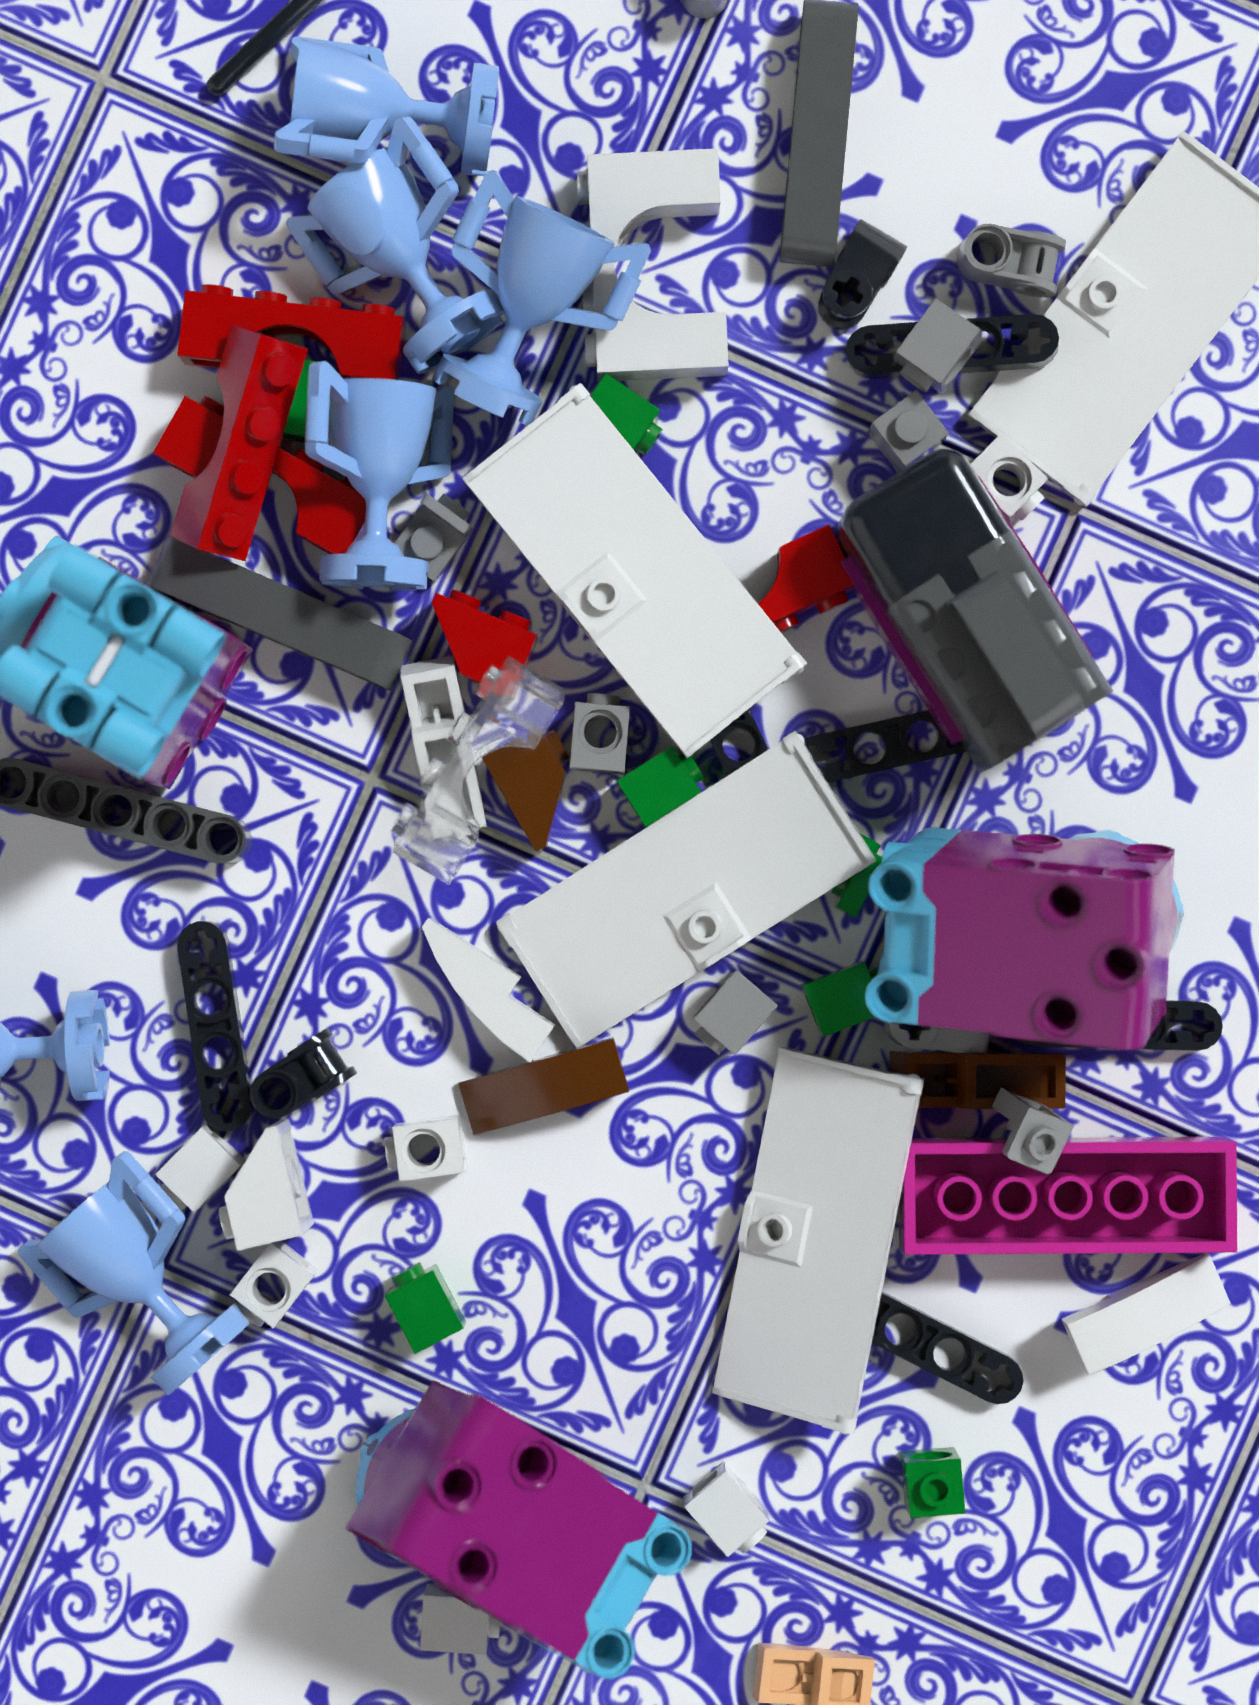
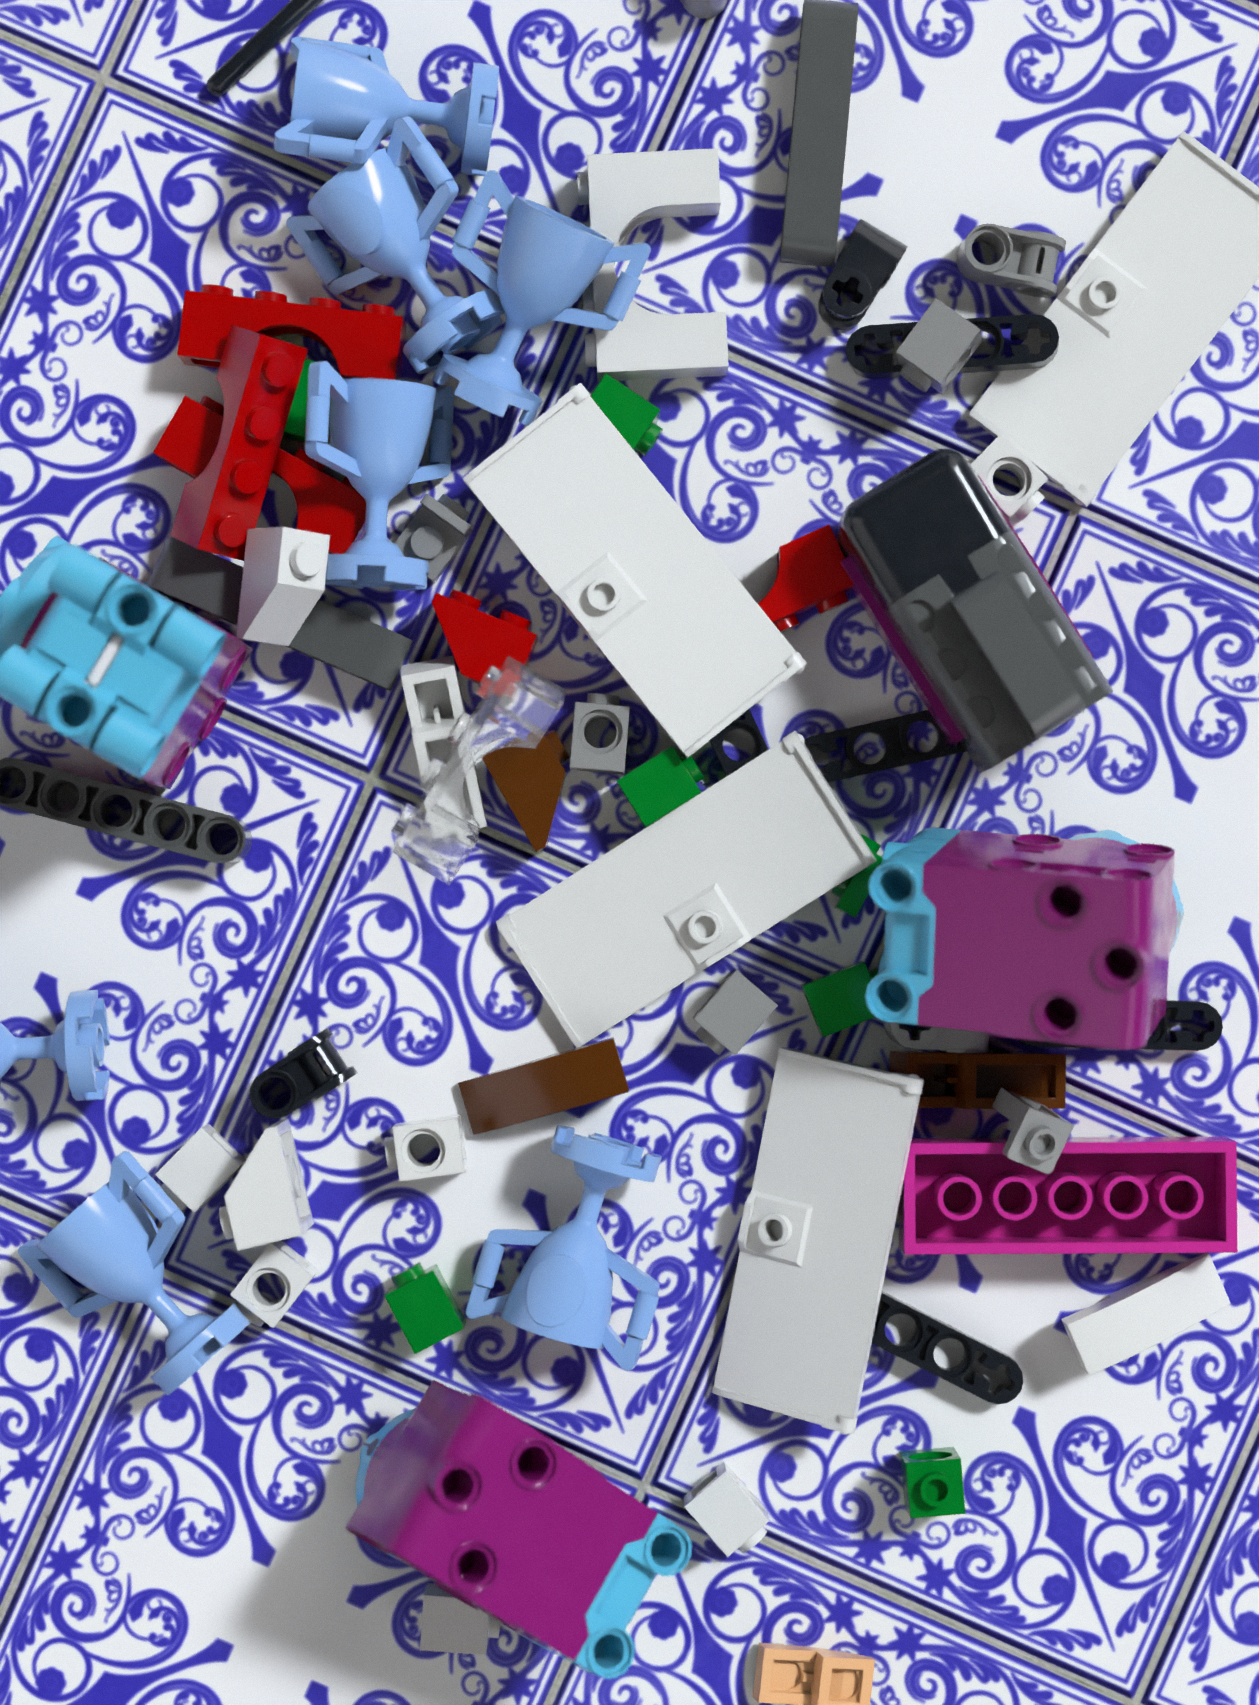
(207, 1026): black beam -> none
(280, 582): none -> white slope
(486, 990): white slope -> none
(569, 1274): none -> light blue piece
(907, 431): light grey brick -> none

